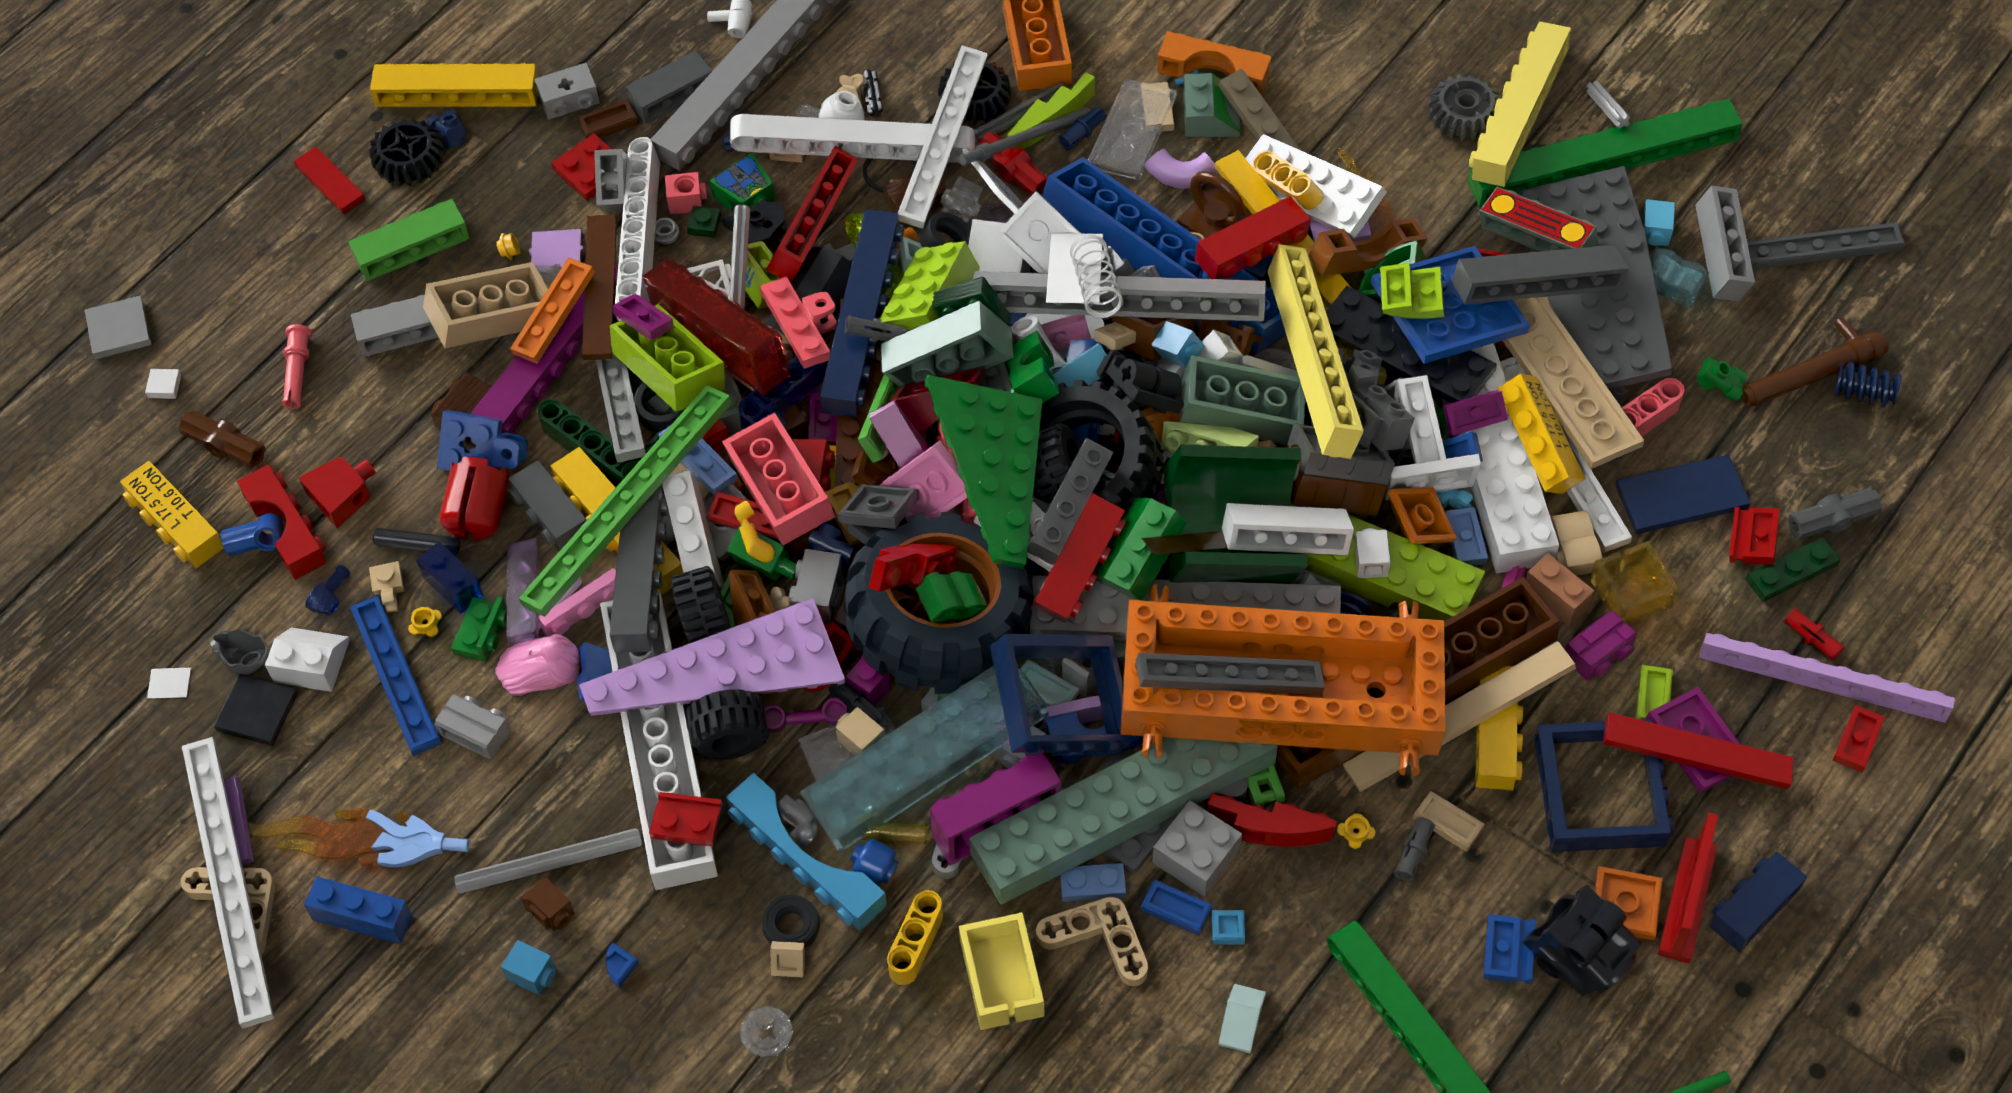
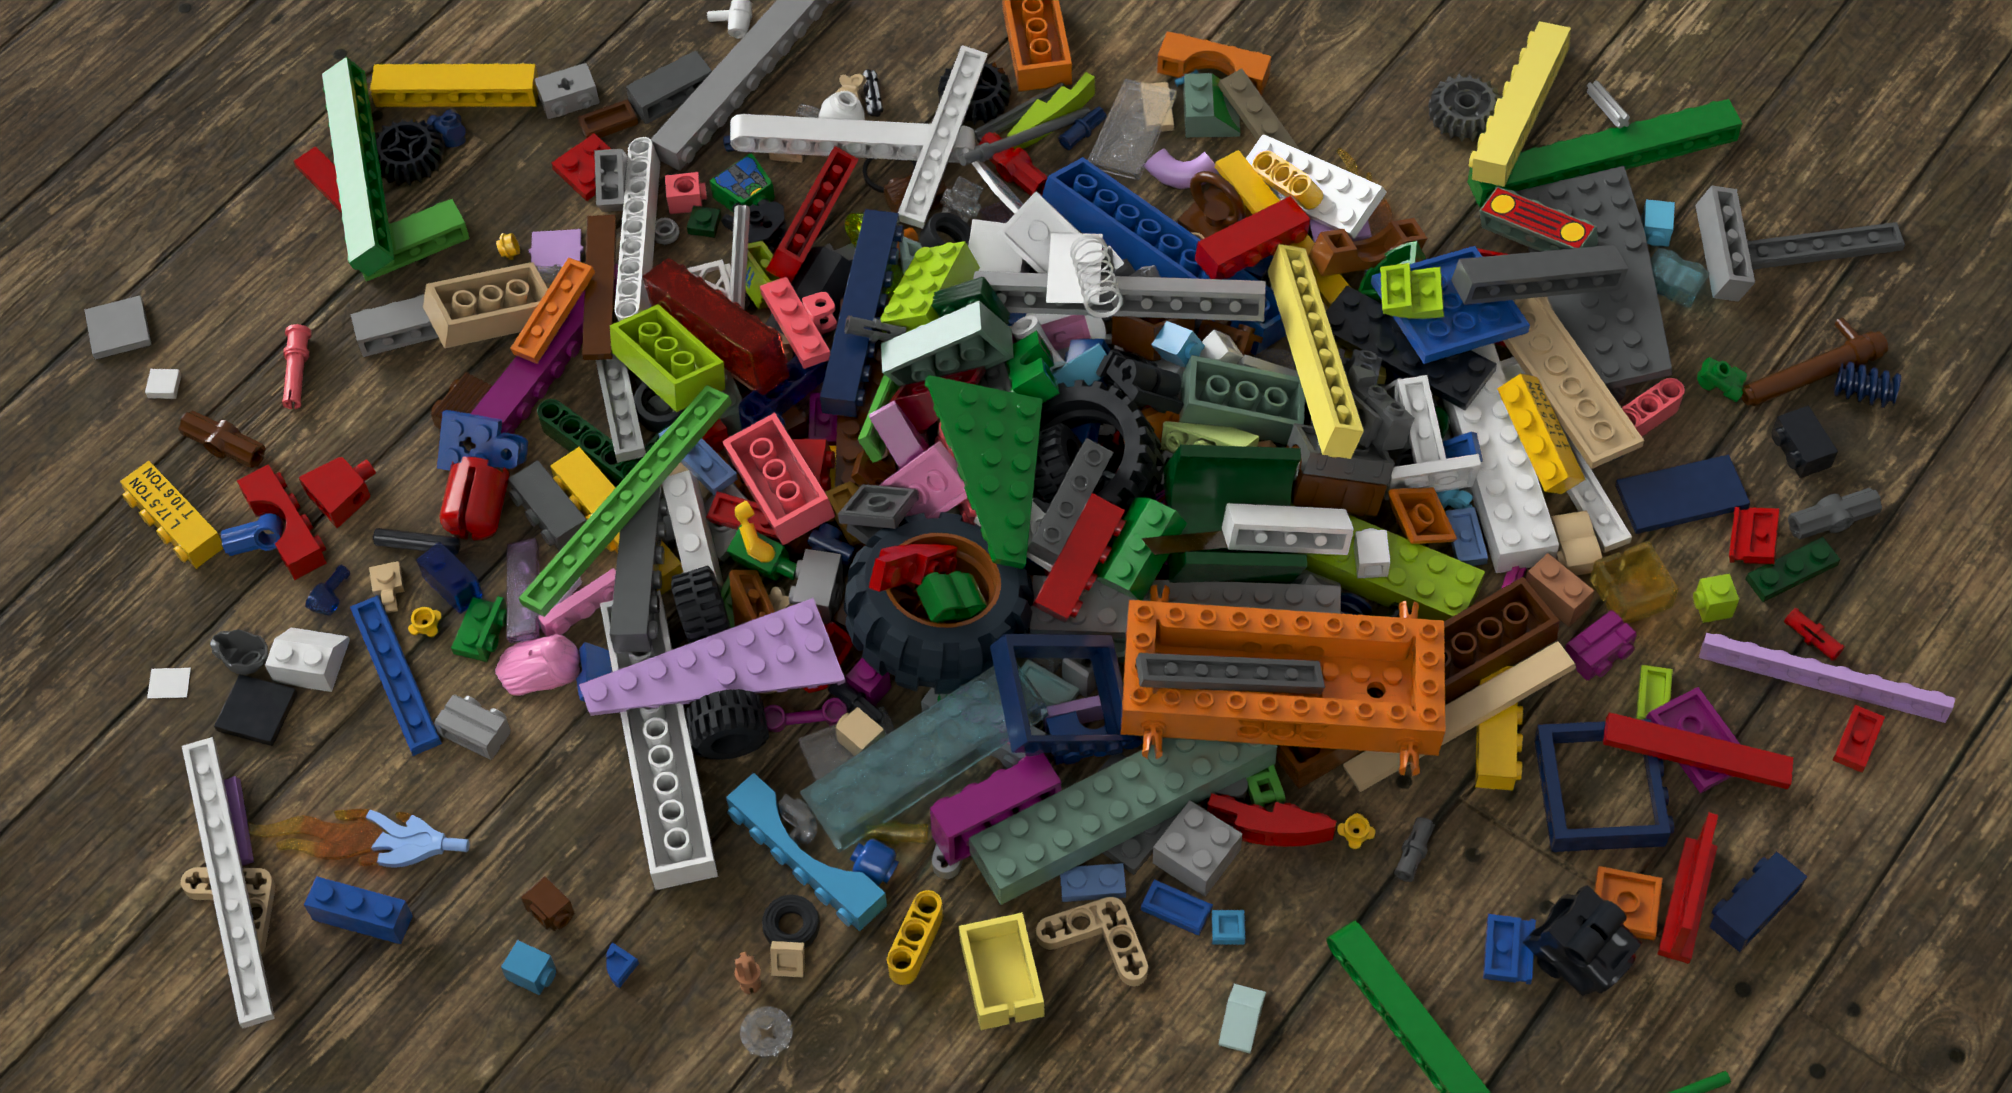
(357, 168): none -> brick
(548, 860): light grey axle -> none
(643, 316): magenta plate -> none
(686, 819): red plate -> none
(747, 973): none -> nougat axle
(1115, 336): tan plate -> none
(1450, 821): tan tile -> none
(1475, 412): magenta plate -> none
(1716, 598): none -> lime brick
(1804, 442): none -> black brick

